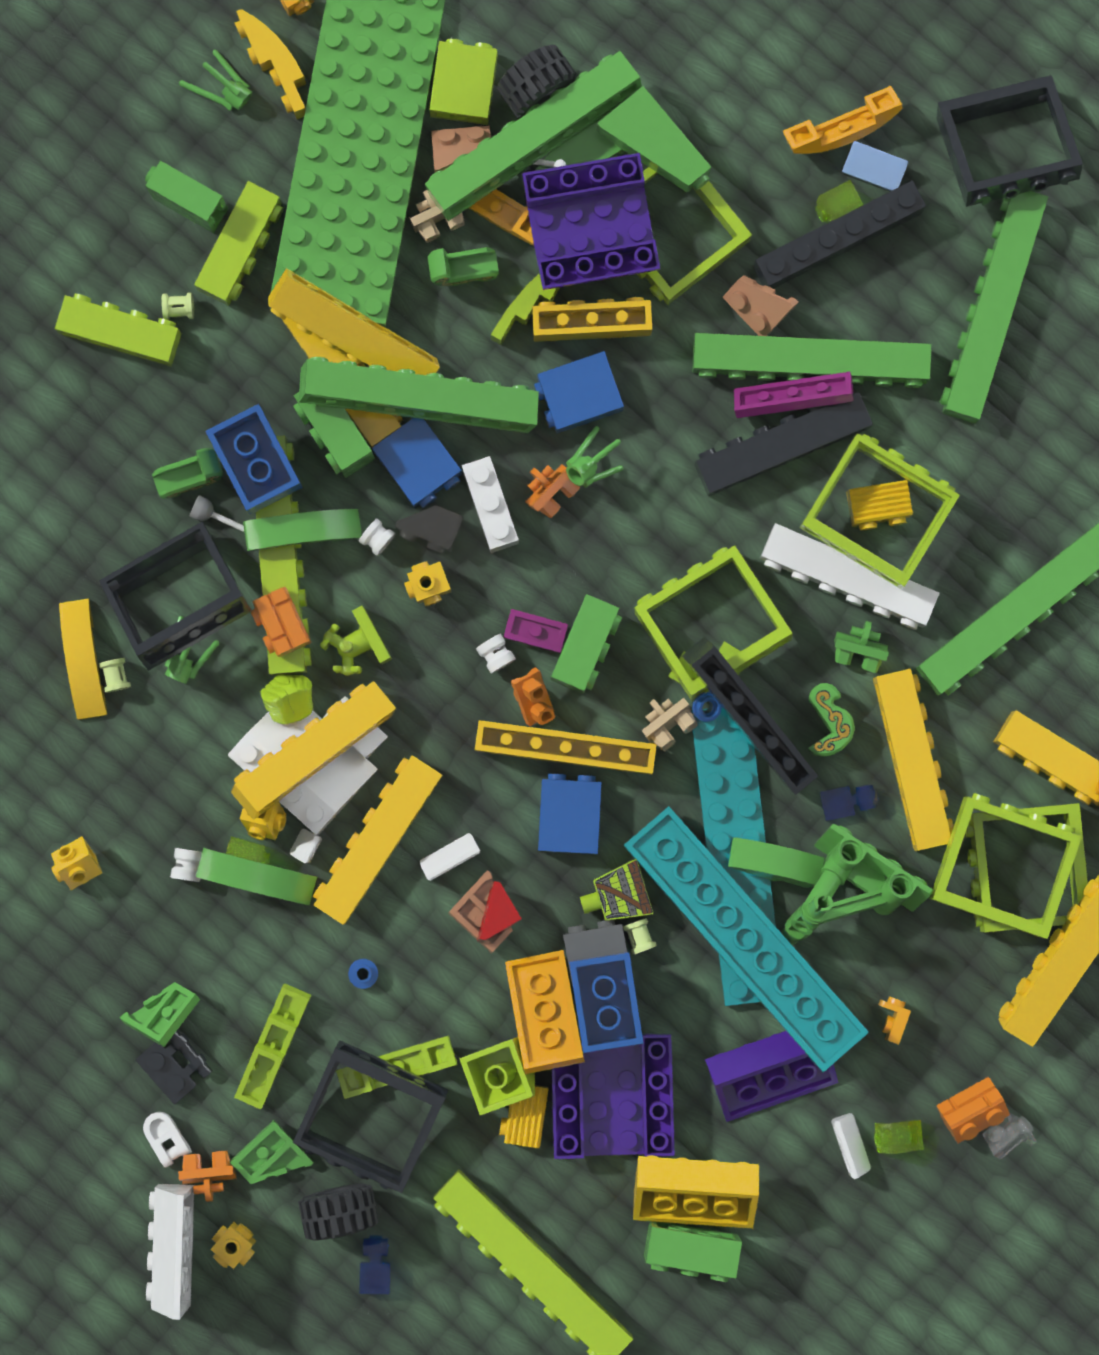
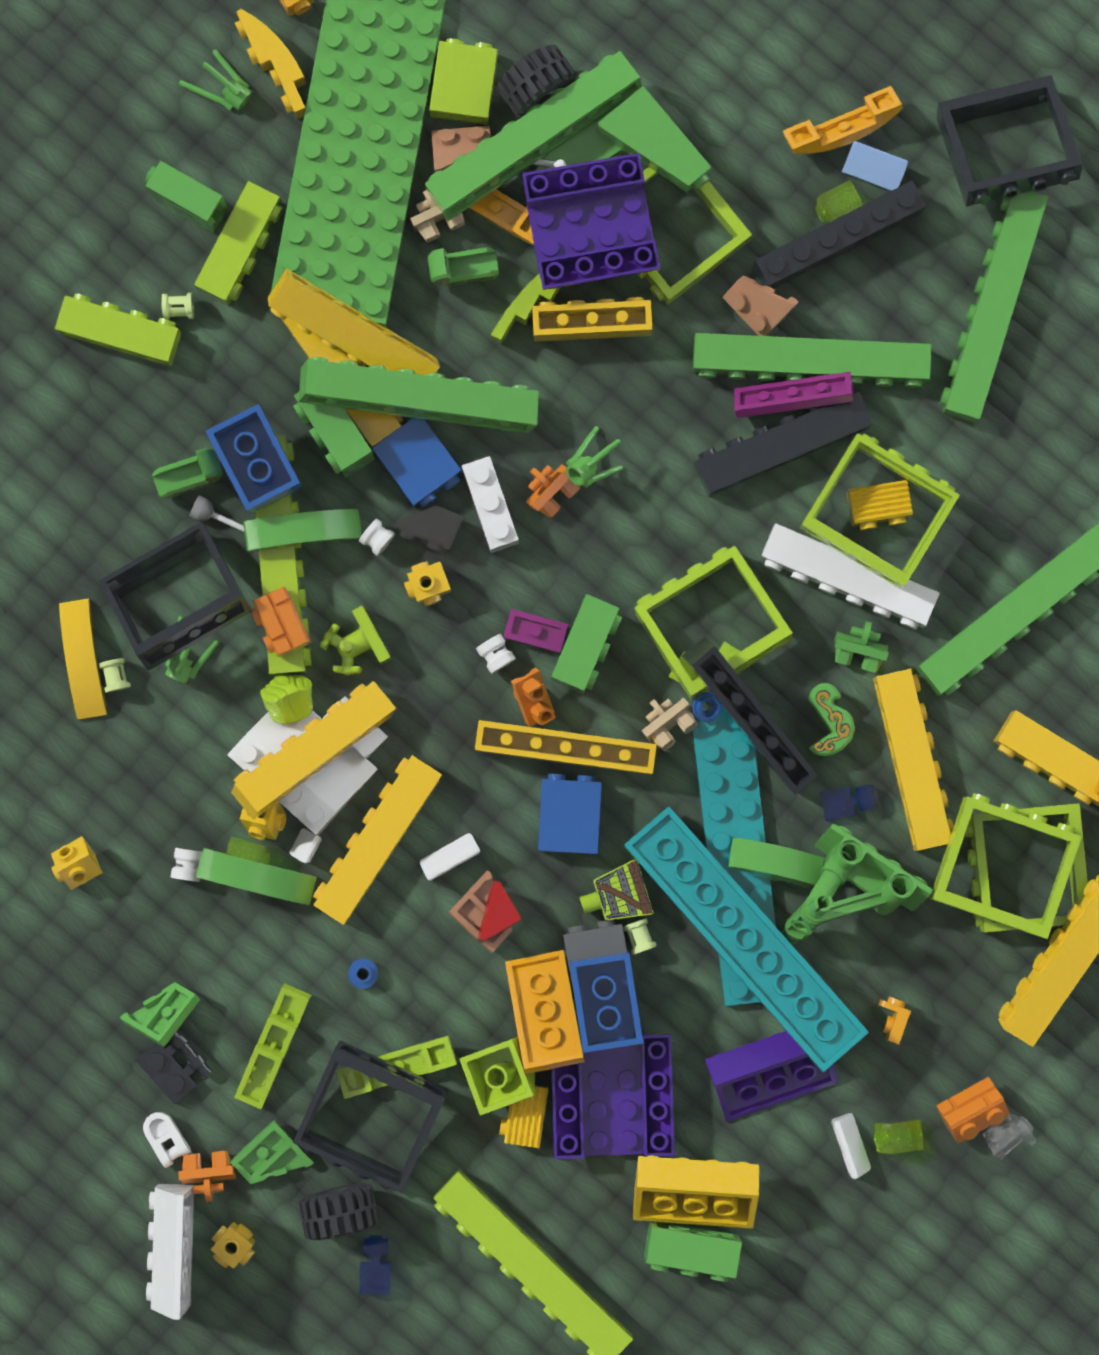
(579, 393): blue brick -> none

